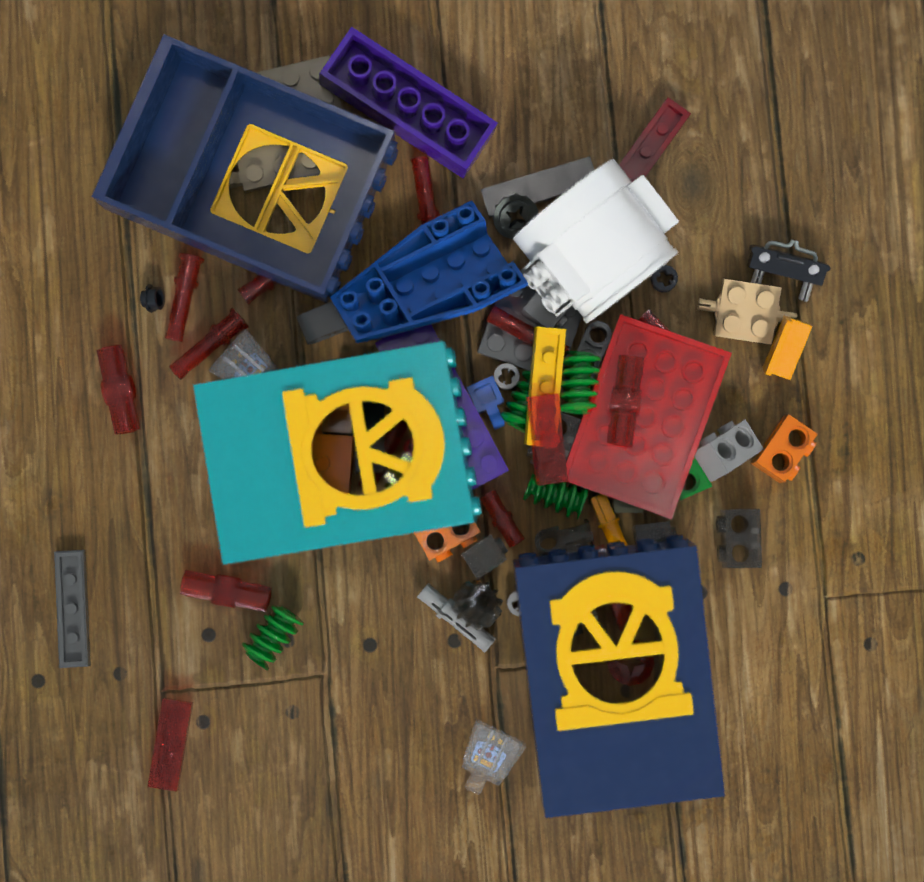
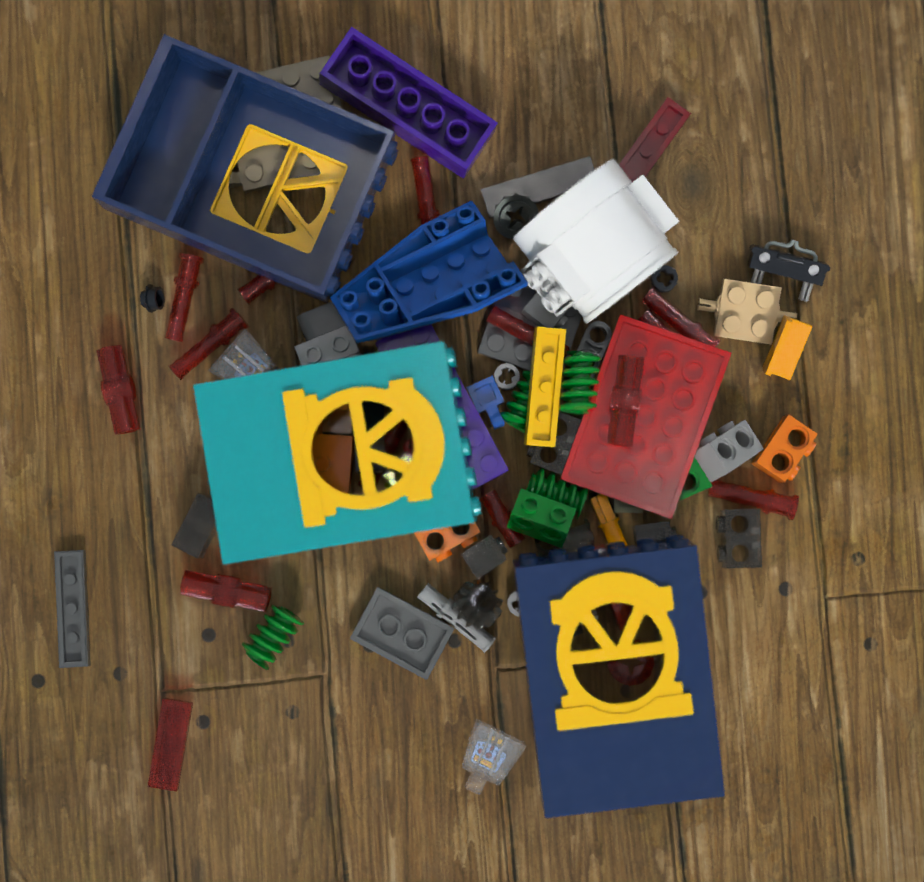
(197, 528): none -> clear smoke brick
(328, 347): none -> light grey brick
(402, 633): none -> dark grey plate
(541, 518): none -> green brick
(547, 439): clear red plate -> none
(676, 319): none -> clear red pin
(765, 500): none -> clear red pin

